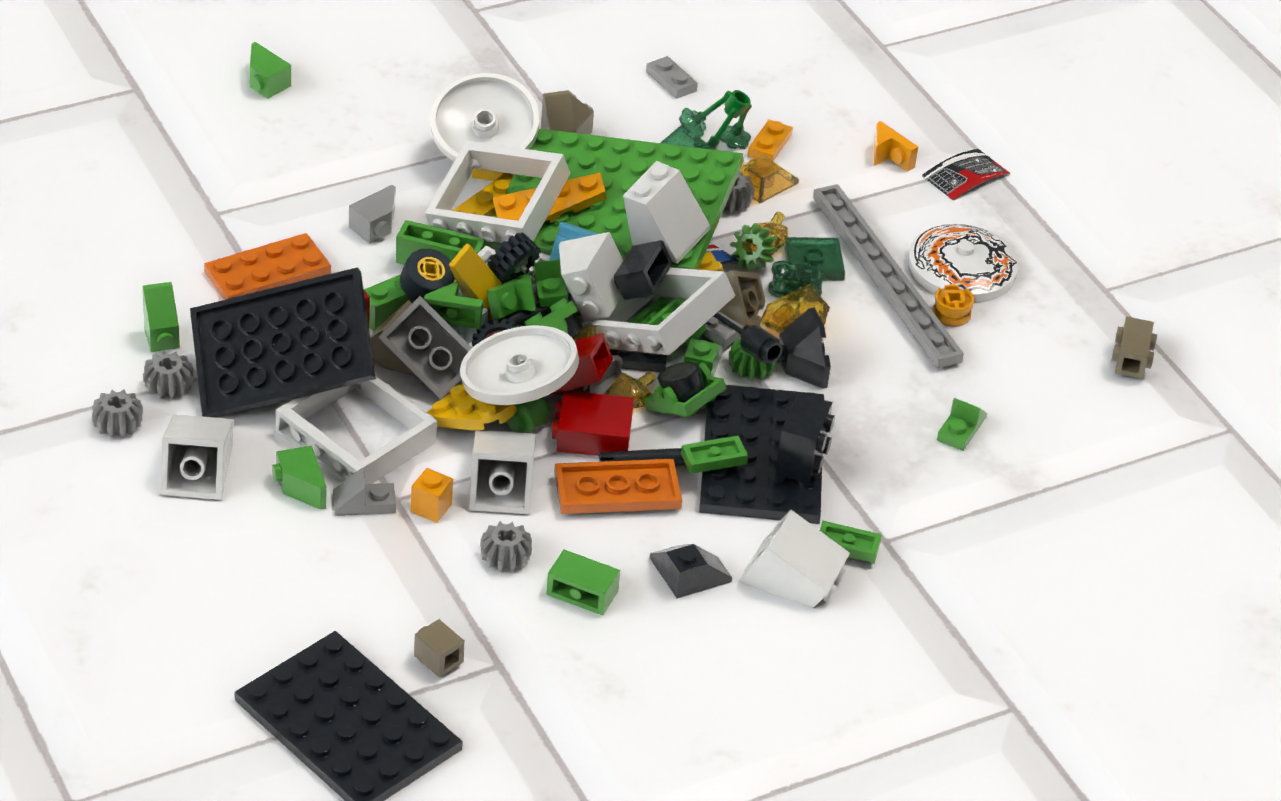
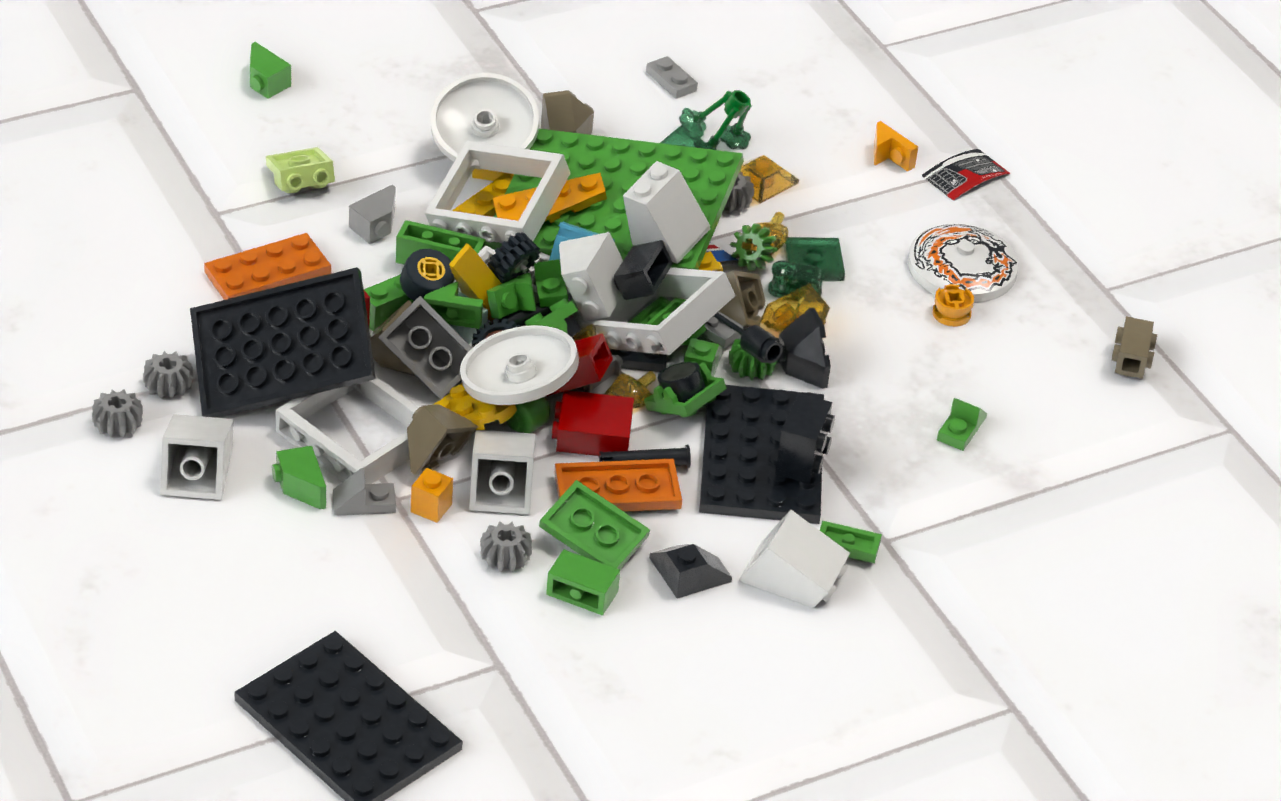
(160, 317): bright green slope -> none
(301, 169): none -> yellowish green plate
(435, 435): none -> dark tan slope
(439, 648): dark tan brick -> none
(594, 526): none -> bright green plate
(714, 454): bright green plate -> none
(770, 140): light orange plate -> none
(888, 276): light grey plate -> none

